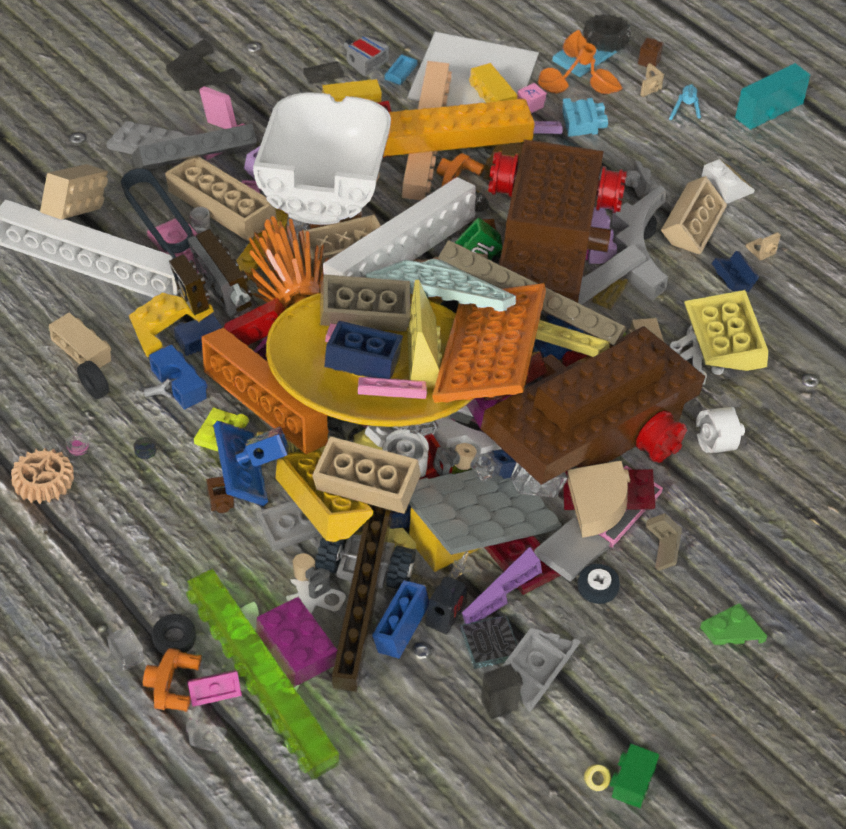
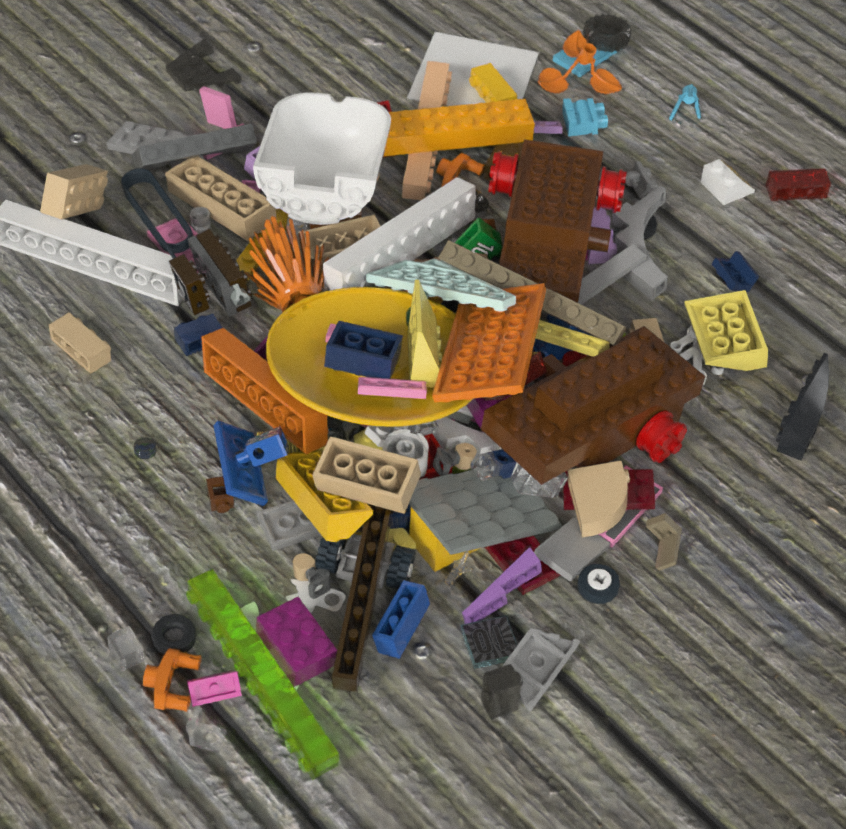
(44, 480): light nougat gear -> none
(77, 444): clear tile -> none
(93, 379): black tyre -> none
(157, 316): yellow wing -> none
(159, 390): light grey bar -> none
(170, 364): blue arch -> none
(206, 434): neon yellow plate -> none
(255, 323): red brick -> none
(323, 72): clear smoke tile -> none
(361, 89): yellow brick -> none
(365, 302): dark tan brick -> none
(366, 54): light grey torso -> none
(400, 69): dark azure tile -> none
(452, 598): black torso -> none
(534, 96): bright pink brick -> none
(588, 777): light yellow piece -> none
(622, 285): clear yellow tile -> none
(635, 775): green brick -> none
(650, 52): reddish brown brick -> none
(651, 83): tan bracket -> none
(694, 216): tan slope -> none
(719, 430): white brick -> none
(732, 627): bright green wing -> none
(768, 246): tan bracket -> none
(772, 96): teal brick -> none
(798, 184): none -> clear red brick
(805, 412): none -> black wedge

